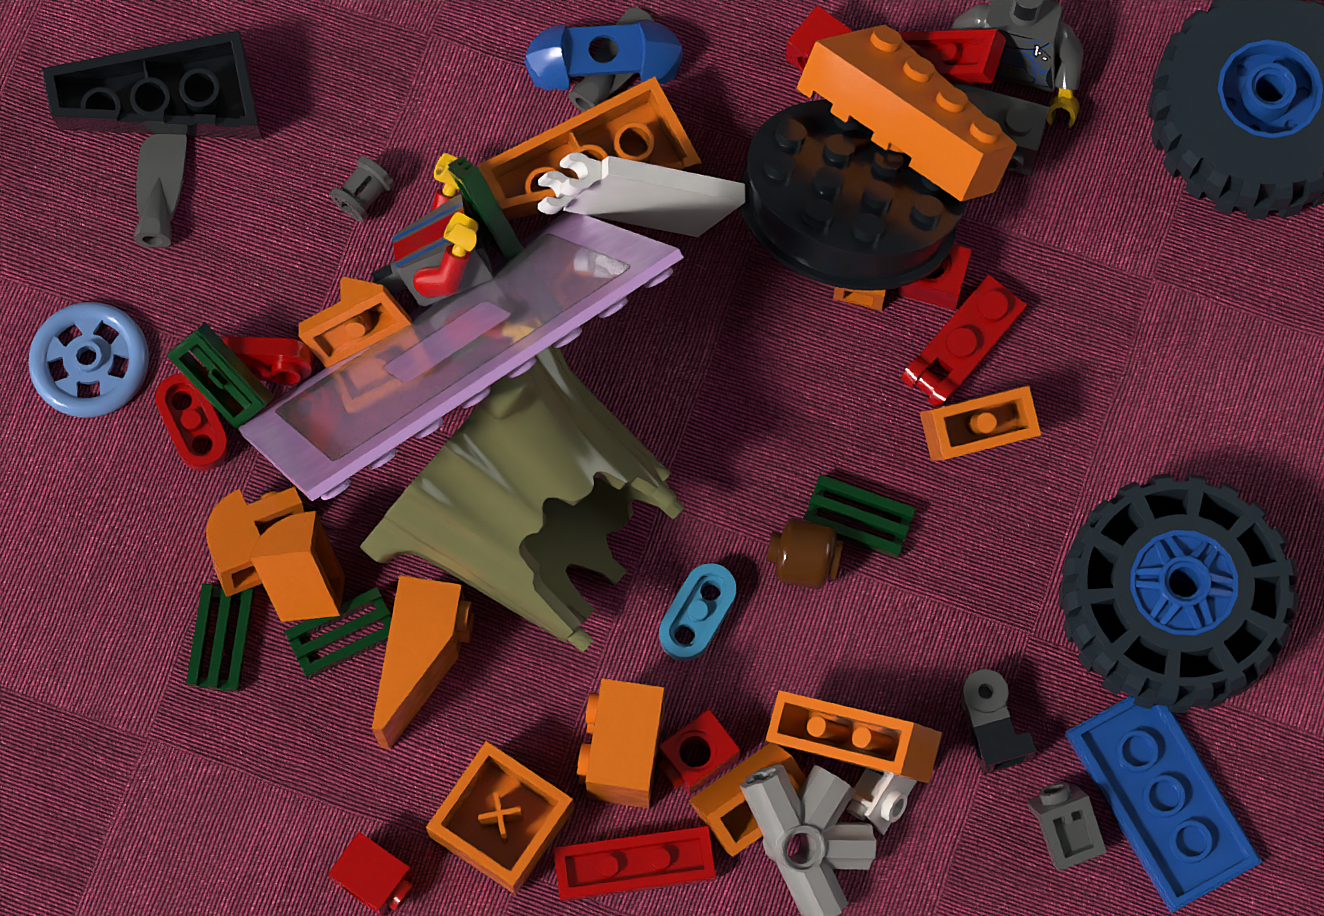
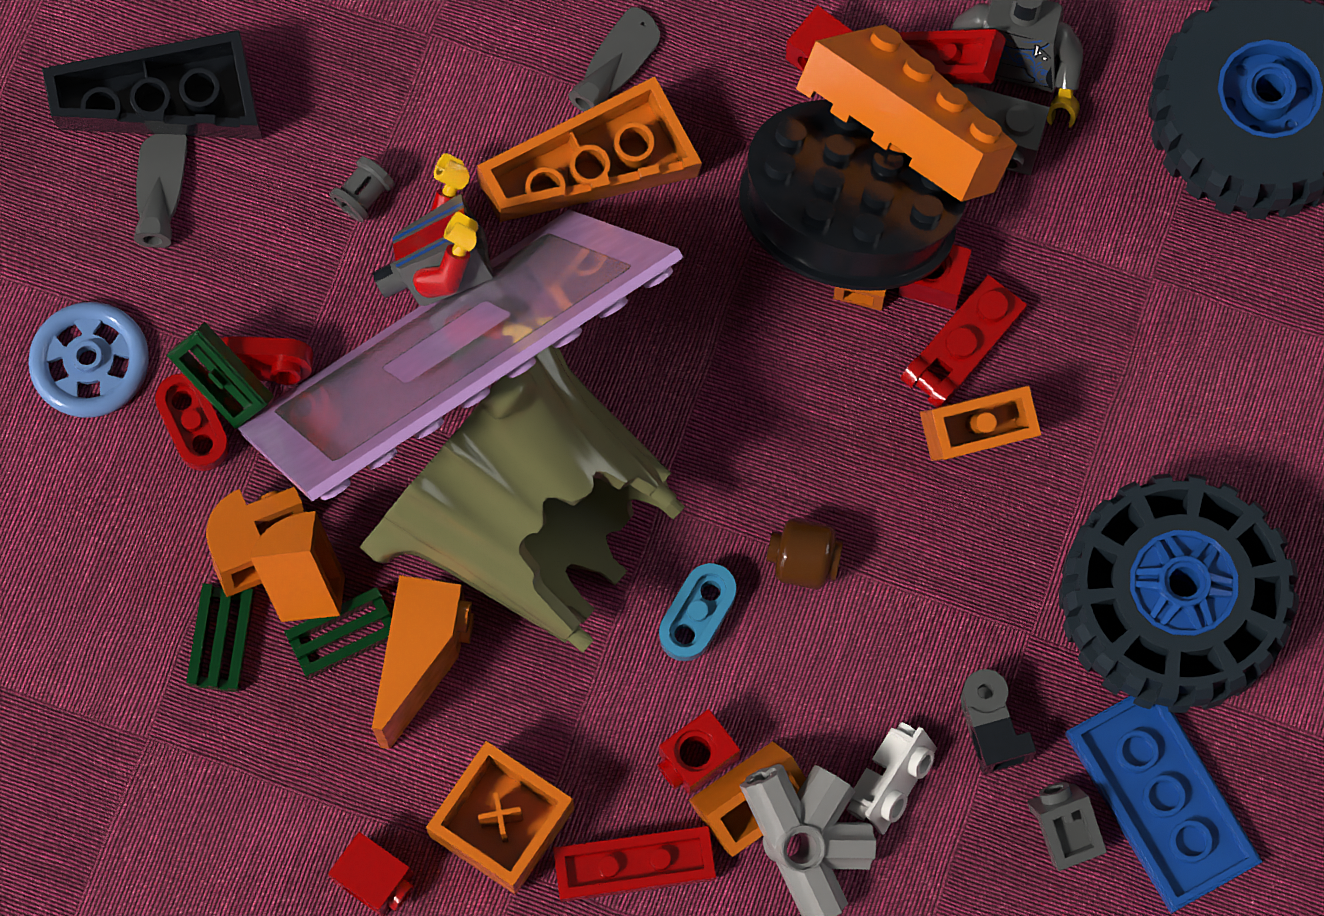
(356, 322): orange slope -> none
(485, 207): dark green tile -> none
(564, 53): blue piece -> none
(624, 742): orange brick -> none
(641, 194): white tile -> none
(854, 736): orange brick -> none
(866, 499): dark green tile -> none

